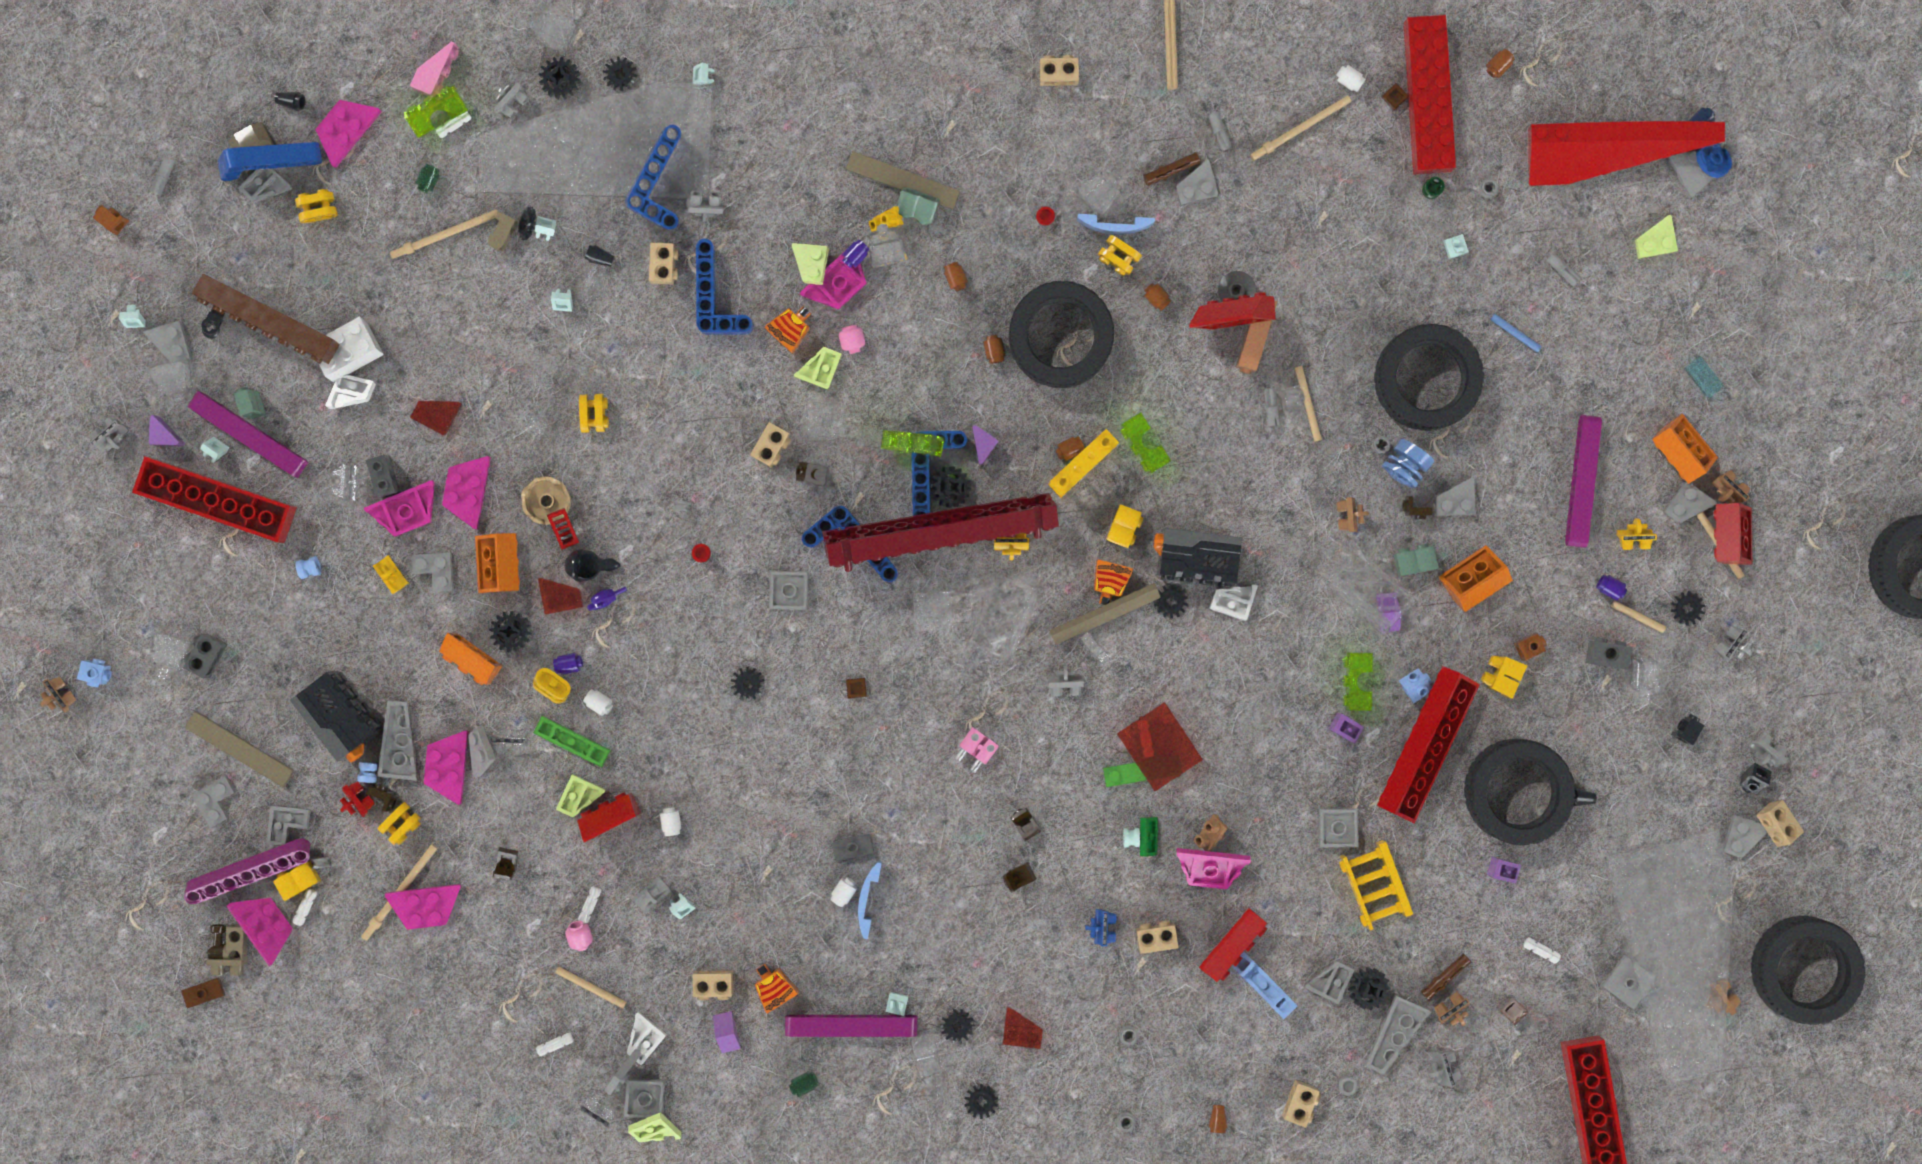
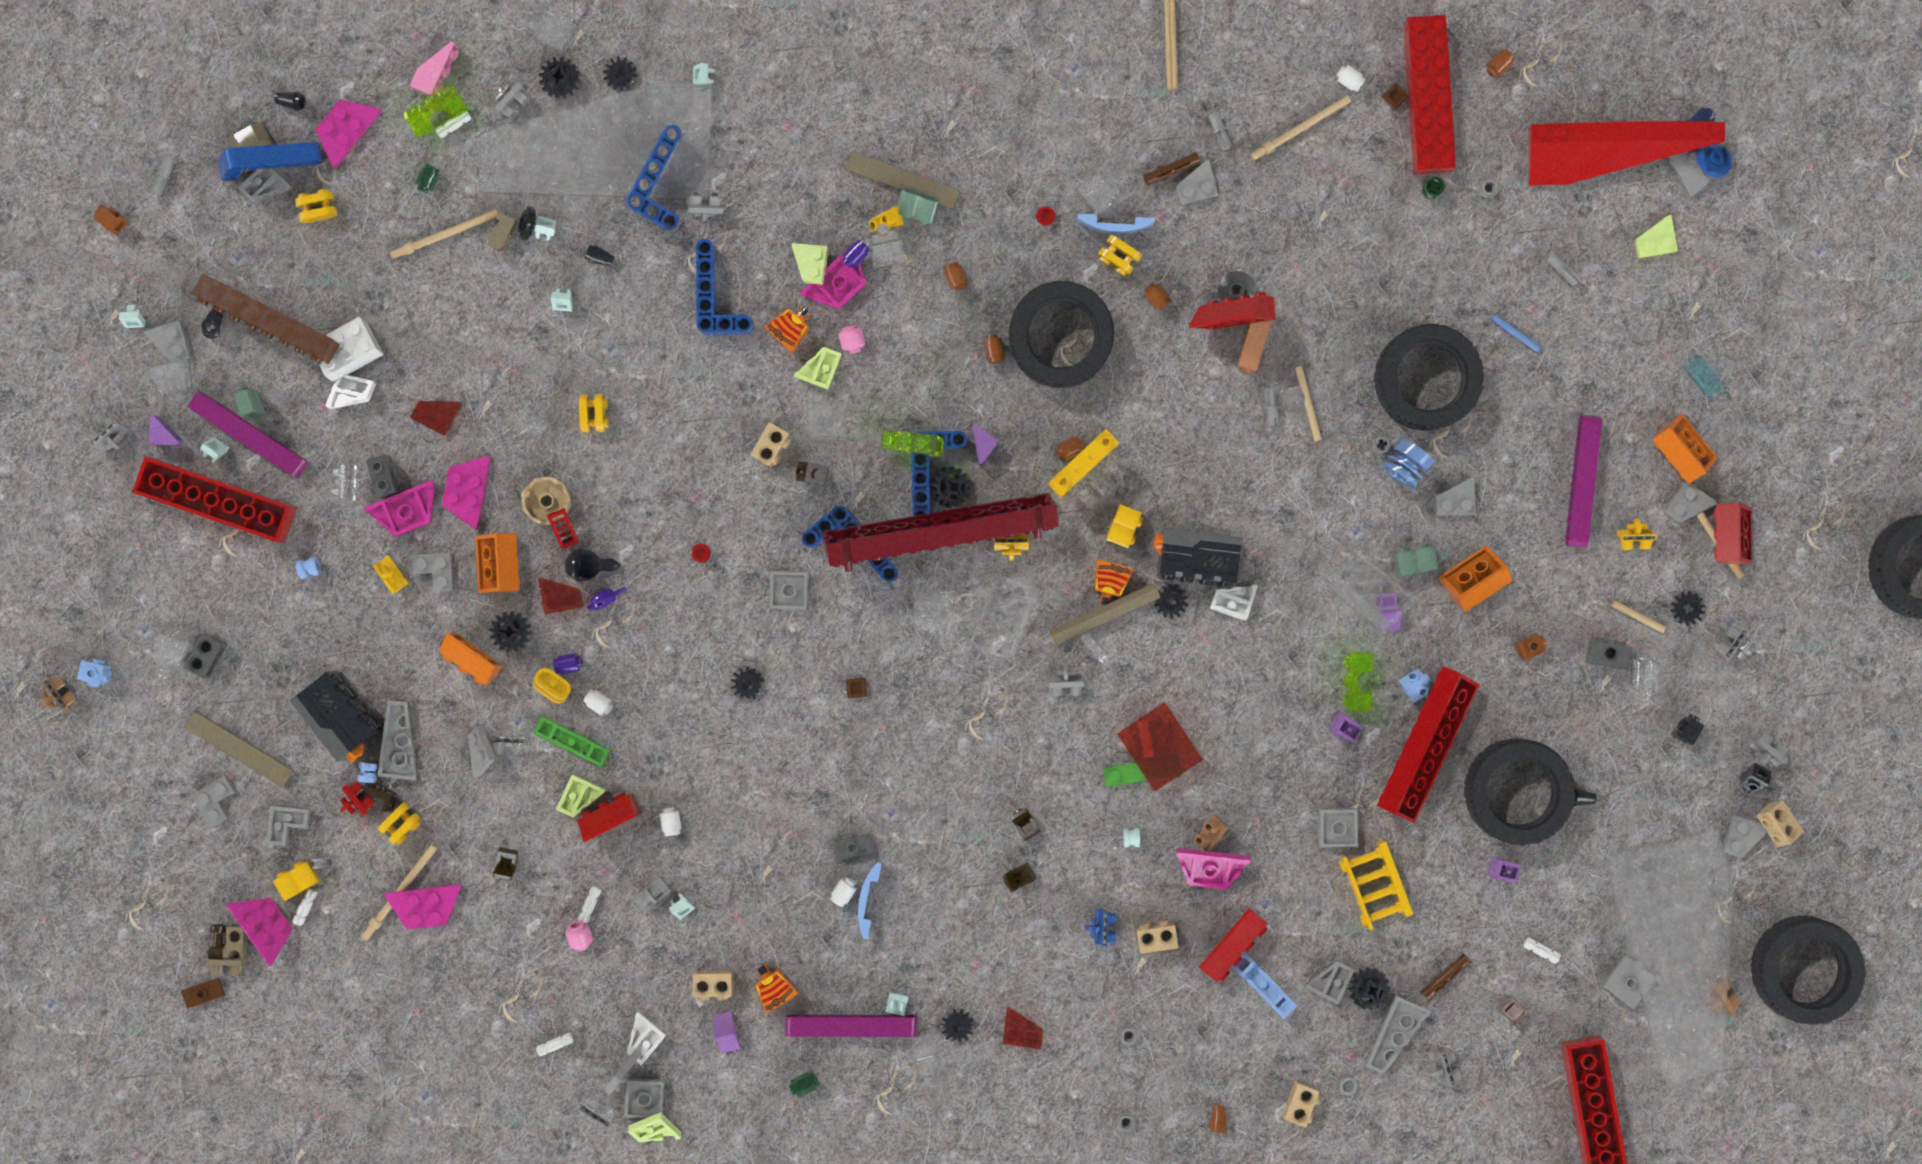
(247, 871): magenta beam -> none
(446, 766): dark pink wing -> none
(590, 987): tan bar -> none
(657, 264): tan brick -> none
(978, 746): bright pink piece -> none
(986, 1106): black gear -> none
(1059, 77): tan brick -> none
(1148, 836): green plate -> none
(1151, 458): clear neon green arch -> none
(1349, 506): medium nougat hips -> none
(1419, 512): dark brown bracket -> none
(1455, 246): light aqua tile -> none
(1459, 1004): medium nougat hips -> none
(1500, 683): yellow hips -> none
(1611, 587): dark purple brick -> none
(1729, 489): medium nougat hips -> none

